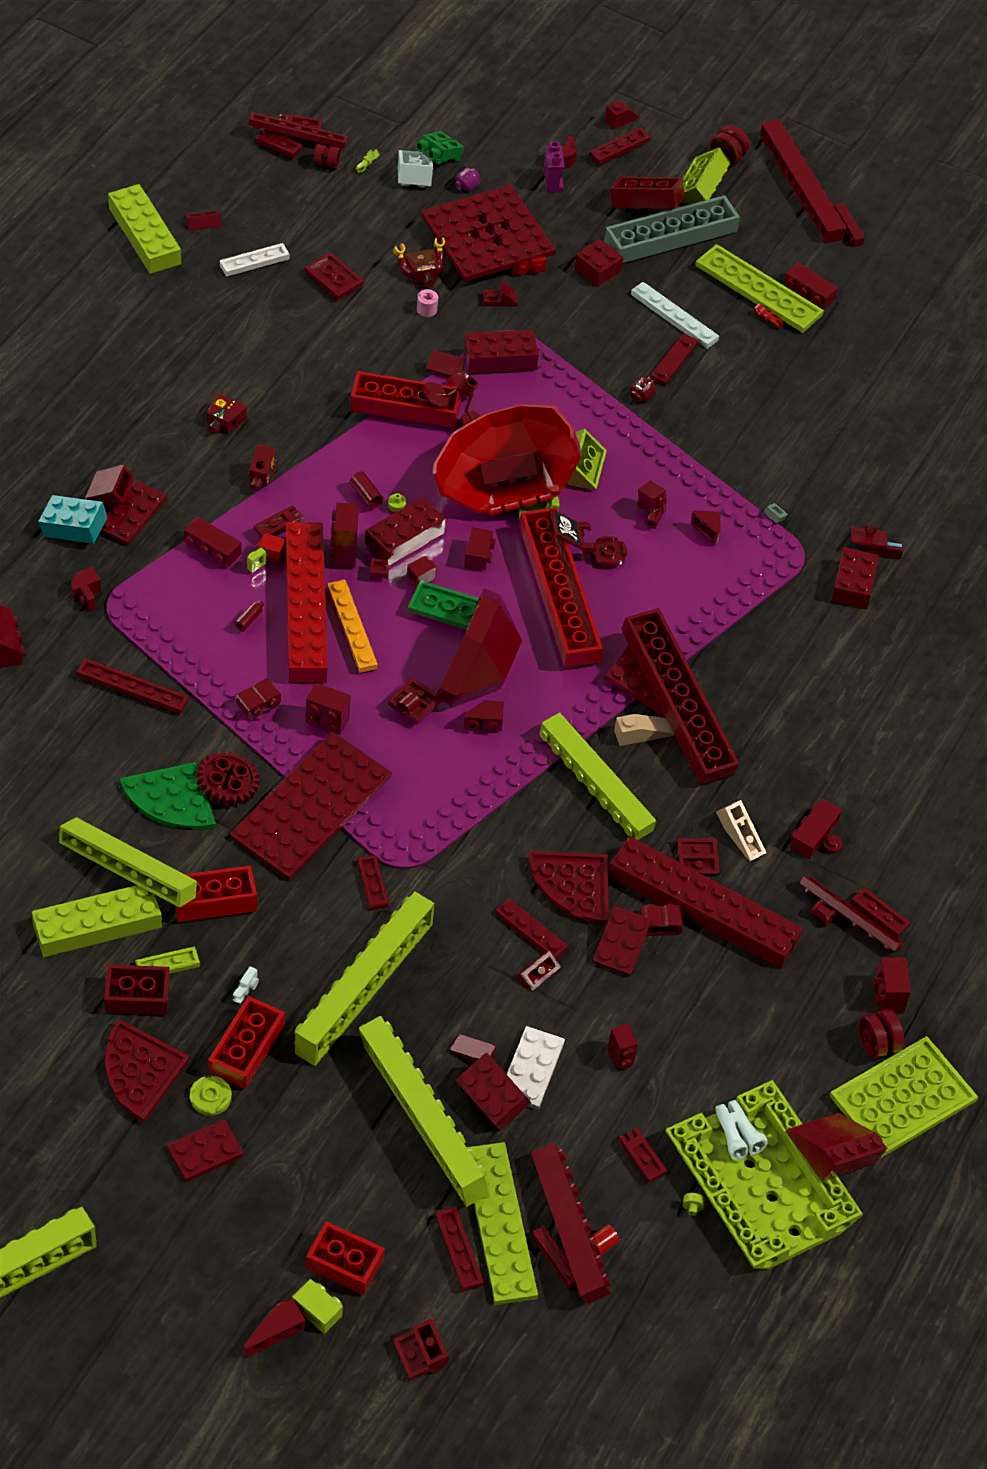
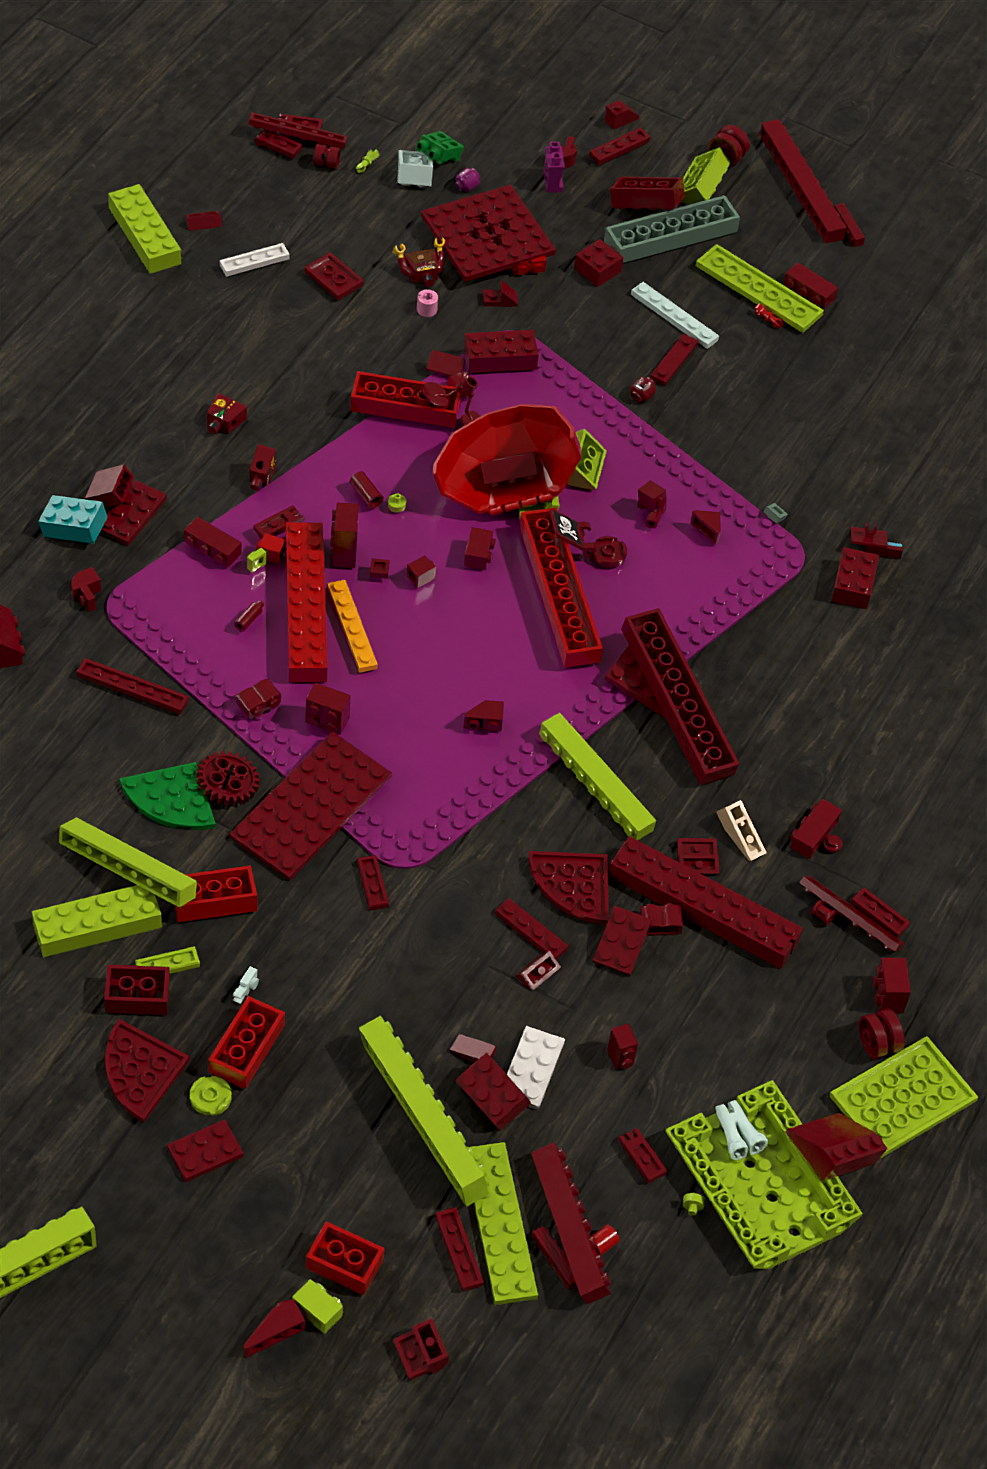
(363, 978): lime brick -> none
(405, 531): dark red brick -> none
(414, 701): dark red plate -> none
(443, 605): green plate -> none
(483, 653): dark red panel -> none
(641, 728): tan slope -> none

